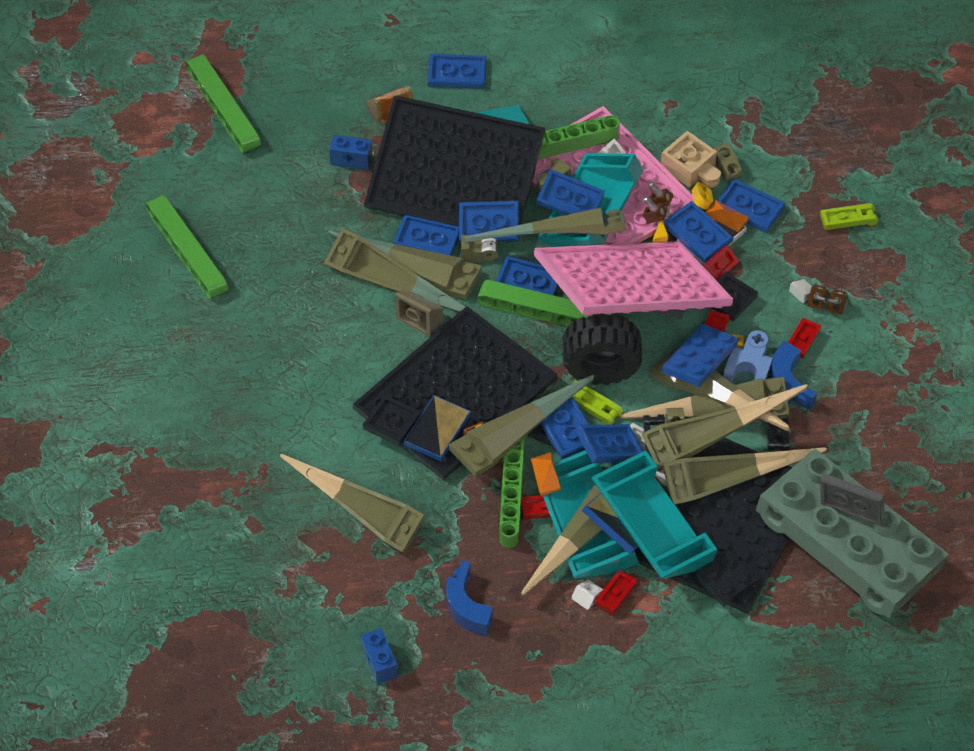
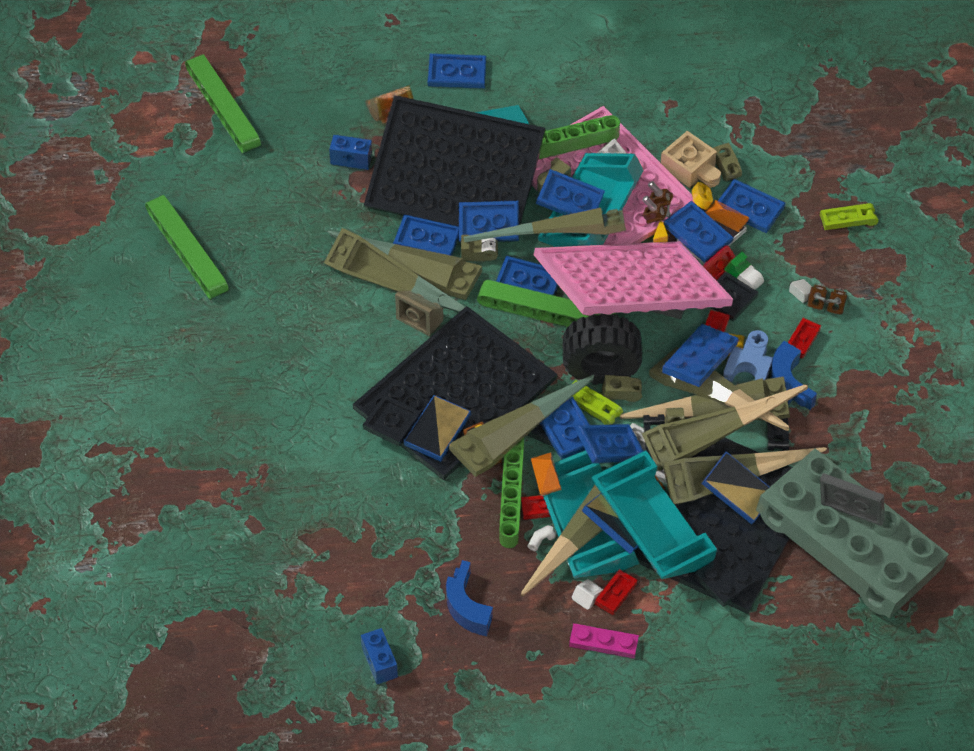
(386, 517): olive plate -> none
(541, 534): none -> white arm
(603, 640): none -> dark pink plate
(622, 388): none -> olive leg
(736, 486): none -> tile
(744, 271): none -> leg

